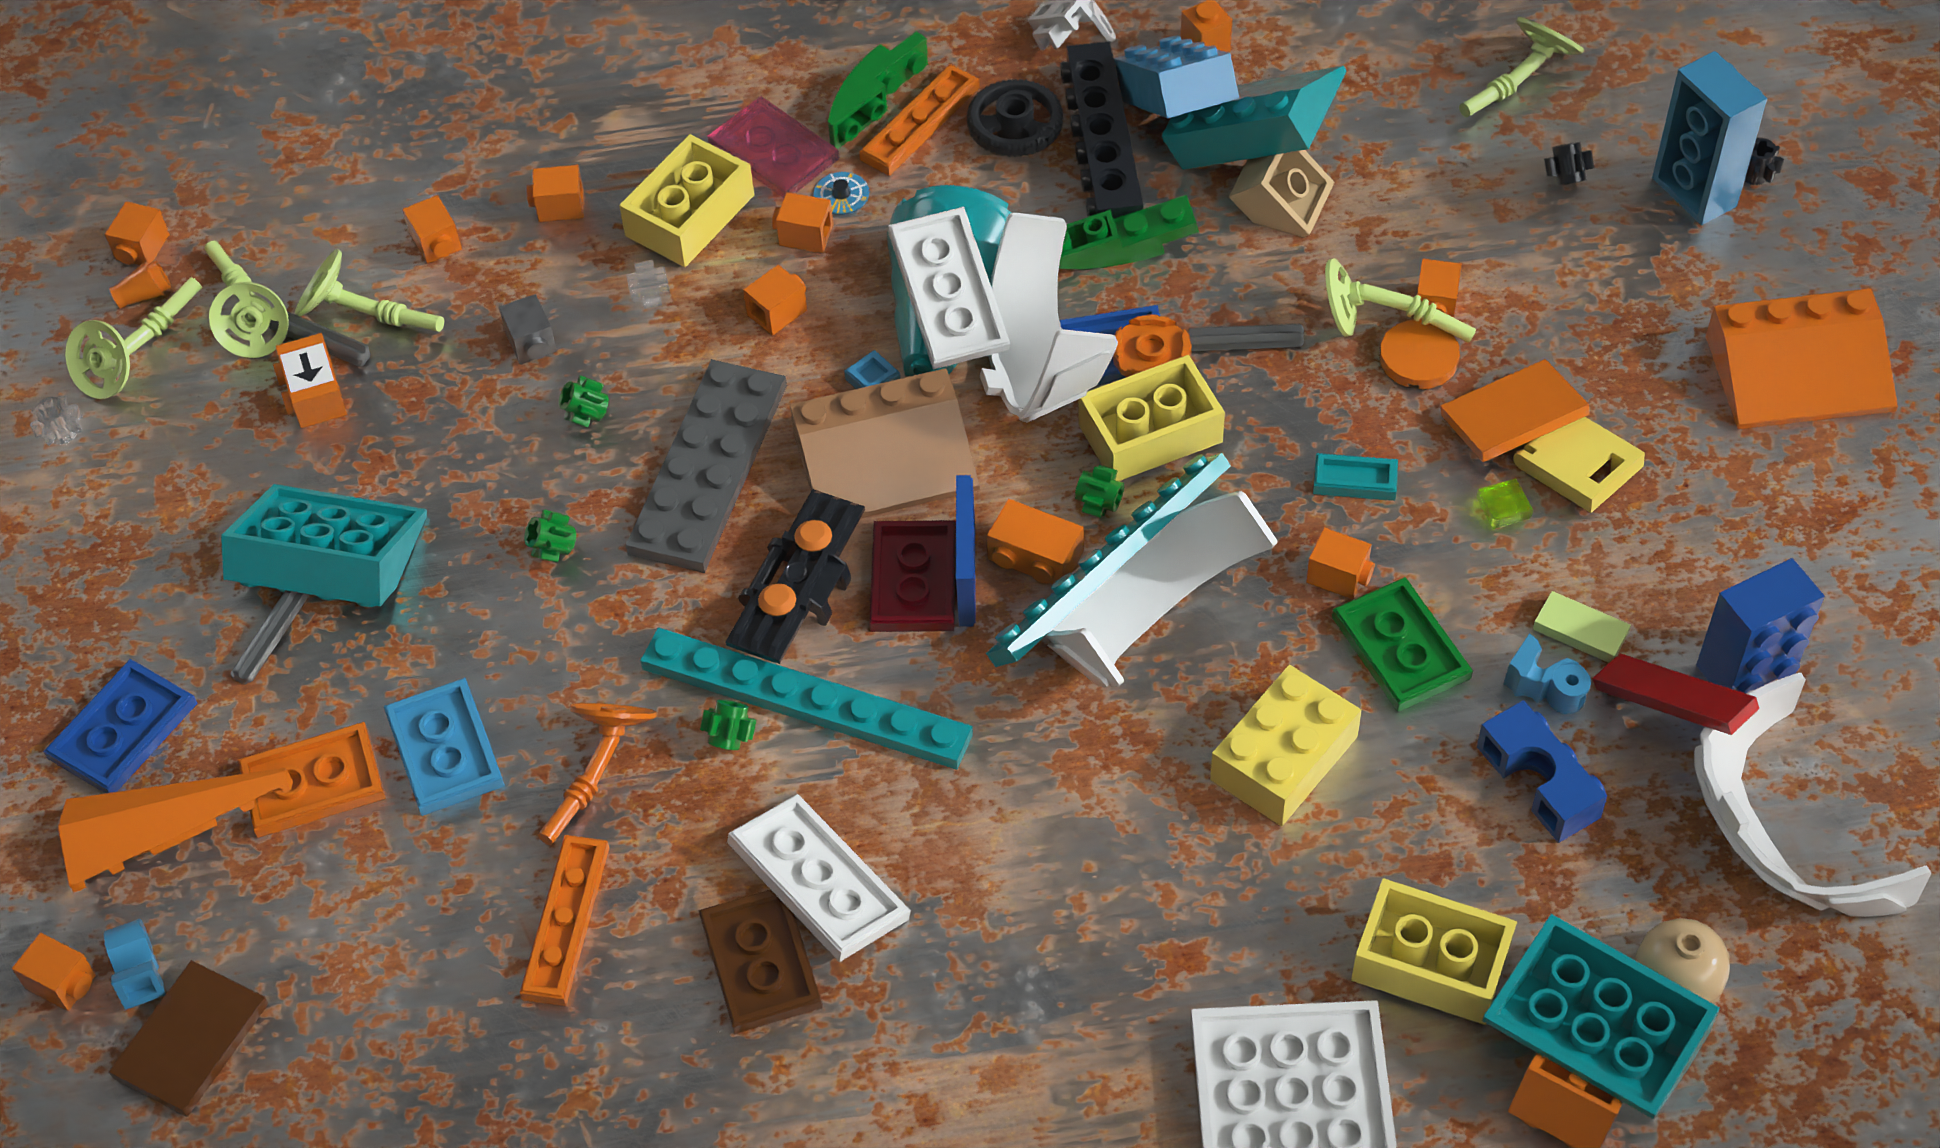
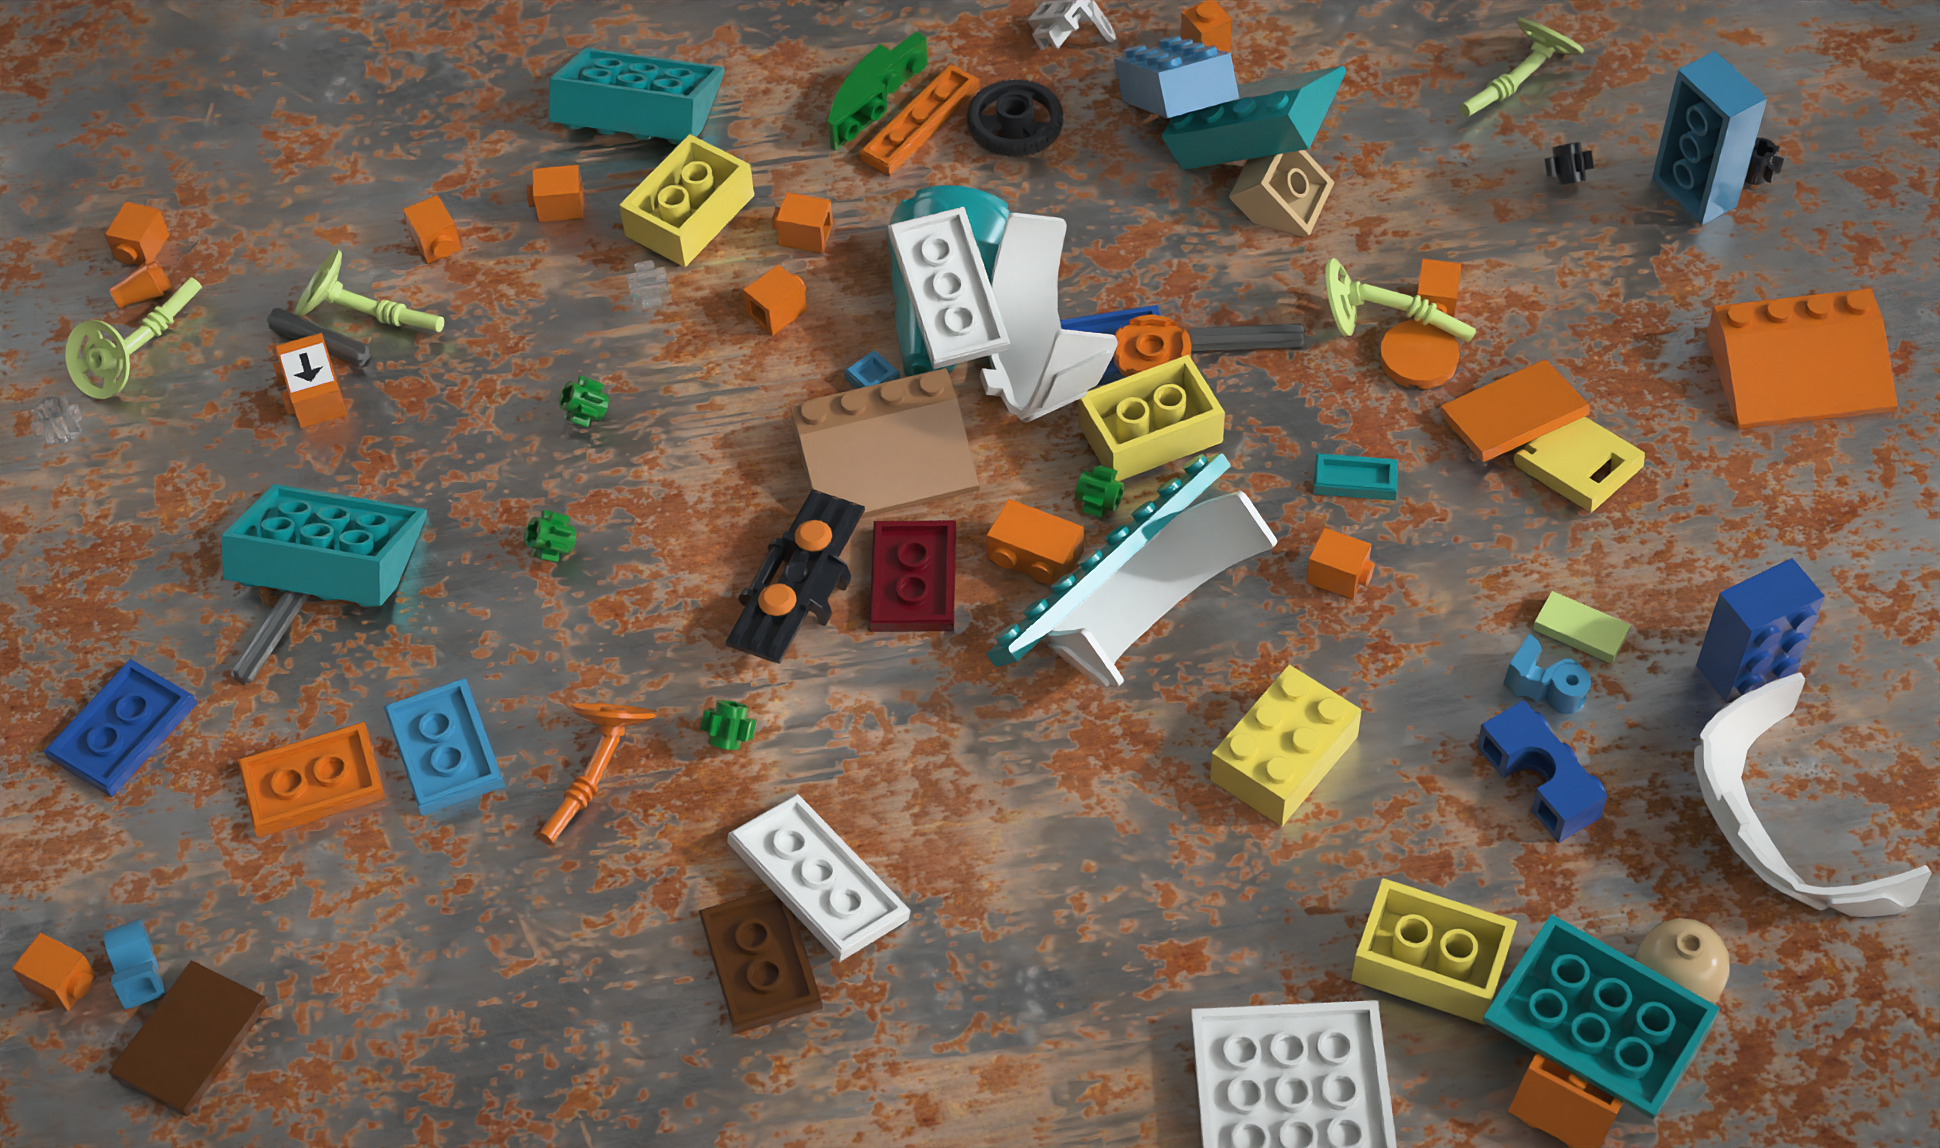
(115, 826): orange wedge -> none
(247, 312): yellowish green dish -> none
(528, 329): flat silver brick -> none
(564, 921): orange tile -> none
(633, 94): none -> teal slope
(706, 466): dark grey plate -> none
(776, 146): clear pink tile -> none
(807, 698): teal plate -> none
(845, 190): piece -> none
(965, 551): blue tile -> none
(1101, 129): black brick -> none
(1131, 238): green slope -> none
(1402, 644): green tile -> none
(1504, 503): clear neon green tile -> none
(1676, 694): red tile -> none

